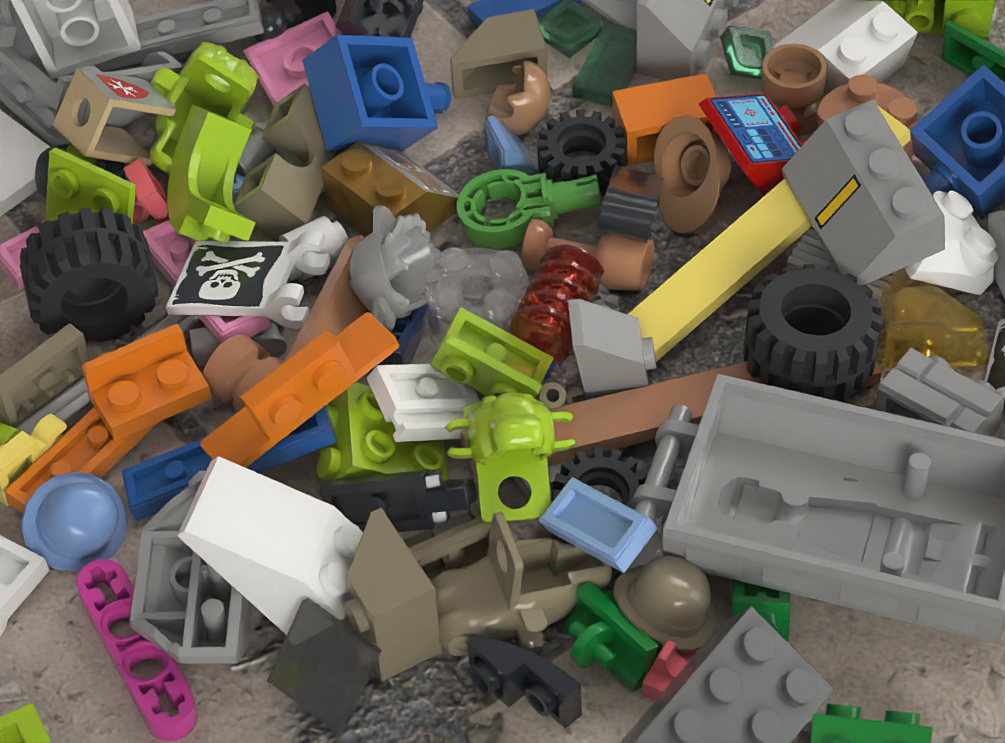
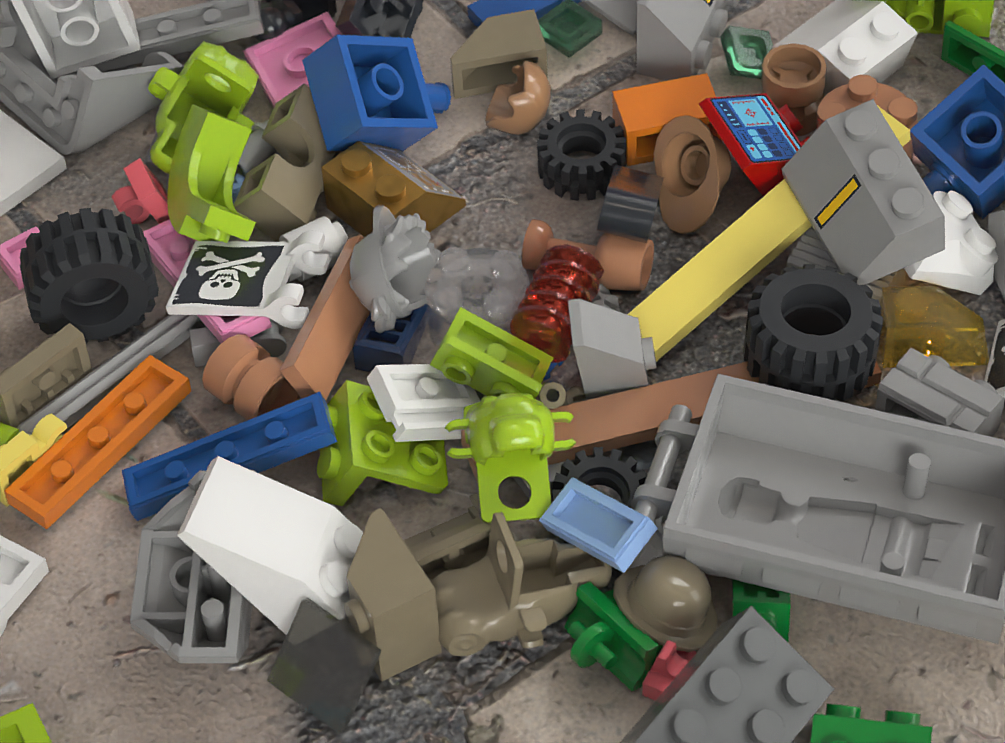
(74, 521): medium blue hat -> none
(81, 182): lime plate -> none
(103, 93): tan piece -> none
(132, 649): dark pink beam -> none
(144, 382): orange bracket -> none
(300, 389): orange bracket -> none
(408, 498): black hinge -> none
(507, 149): medium blue slope -> none
(516, 672): black slope -> none
(536, 199): bright green pin -> none
(608, 65): clear green tile -> none

